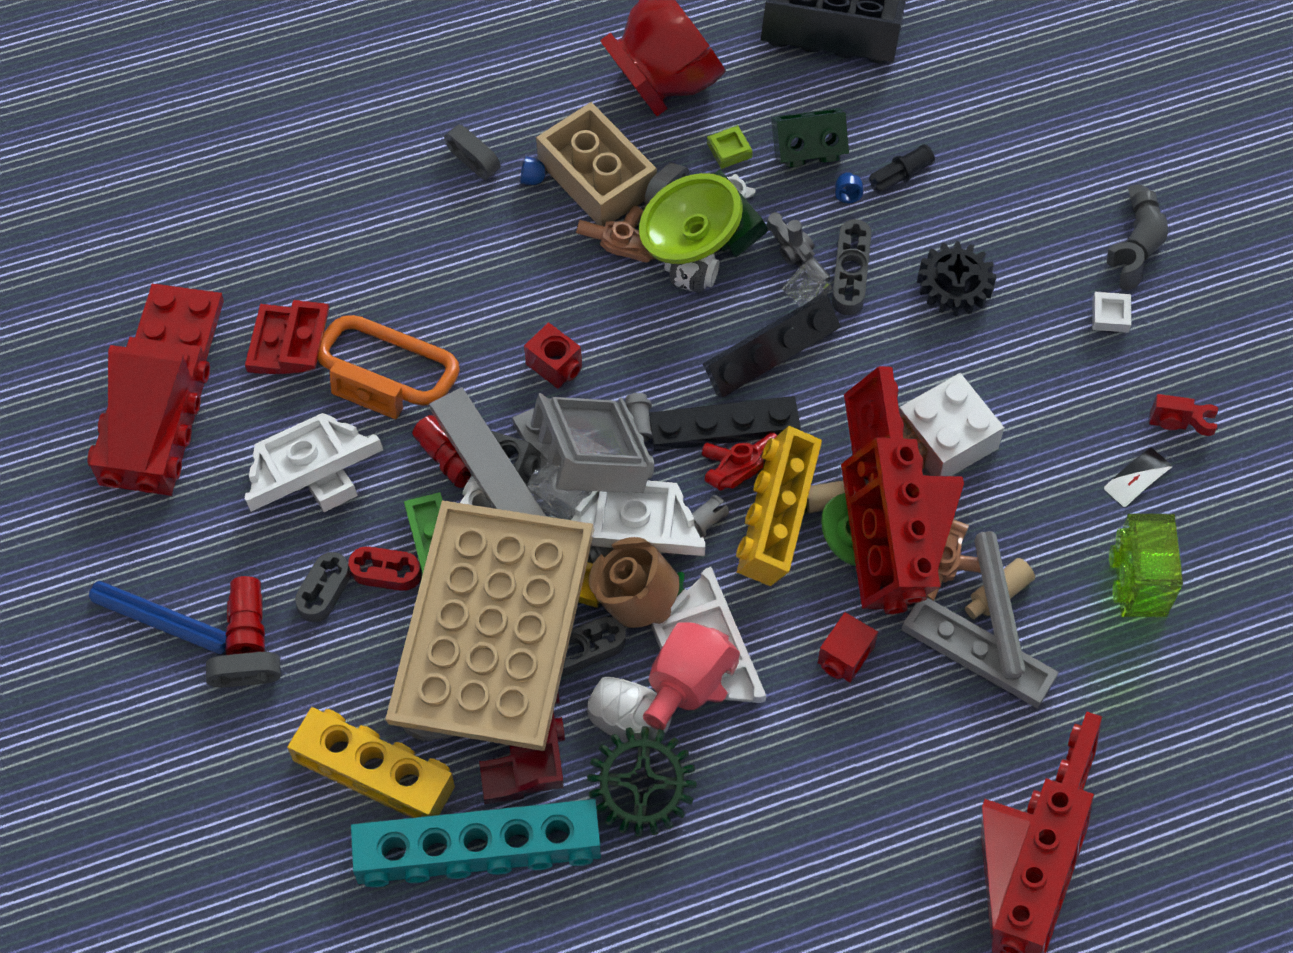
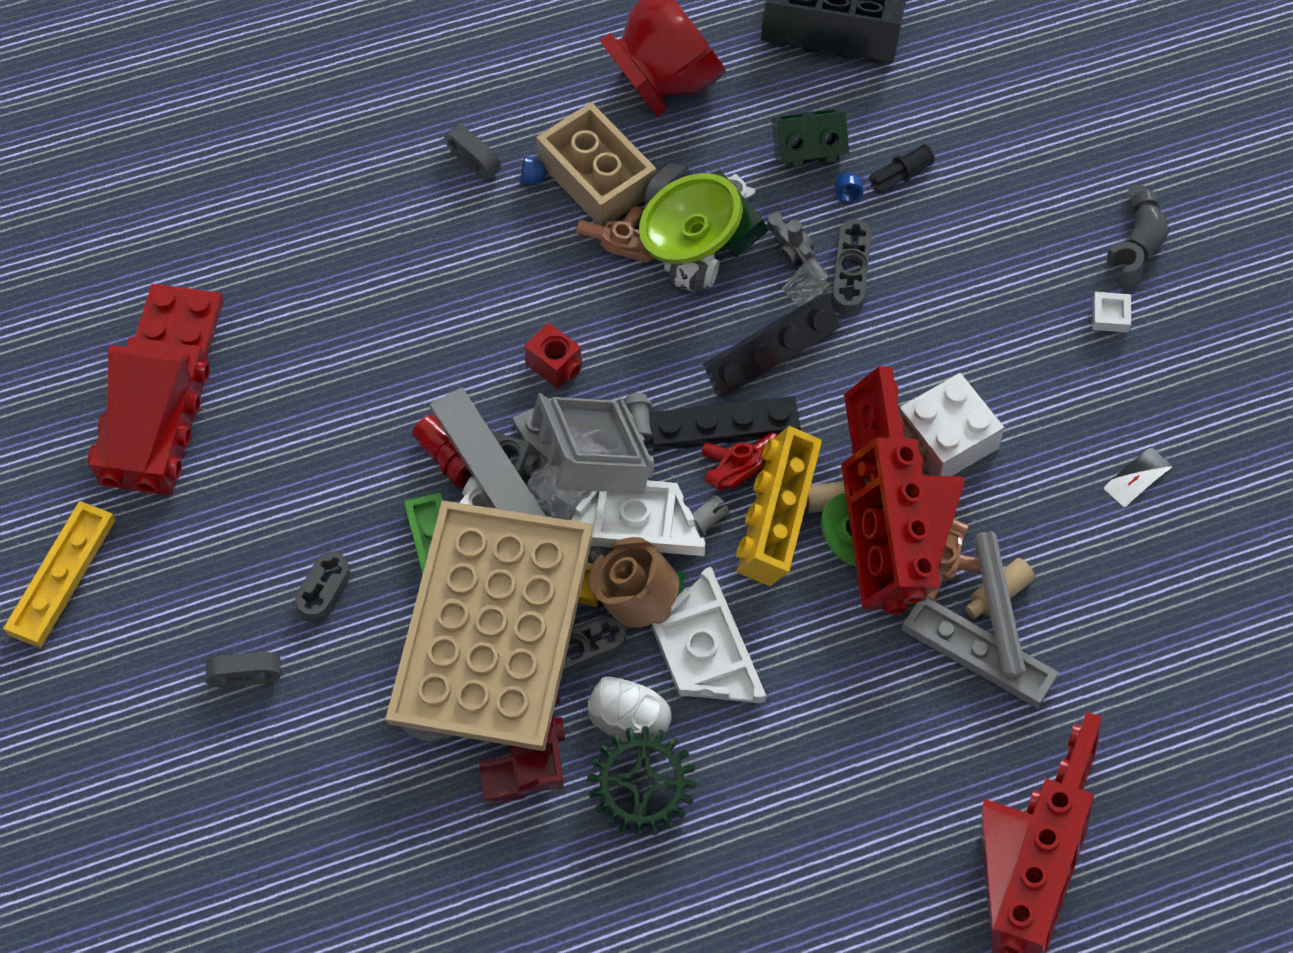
(59, 574): none -> yellow plate
(158, 617): blue axle -> none
(244, 617): red axle -> none
(287, 338): red slope -> none
(305, 456): white wing -> none
(323, 729): yellow brick -> none
(333, 490): white plate -> none
(376, 390): orange bar -> none
(386, 564): red beam -> none
(496, 826): teal brick -> none
(689, 671): coral piece -> none
(729, 147): lime tile -> none
(847, 648): red brick -> none
(939, 280): black gear -> none
(1146, 565): clear neon green brick -> none
(1179, 412): red plate -> none

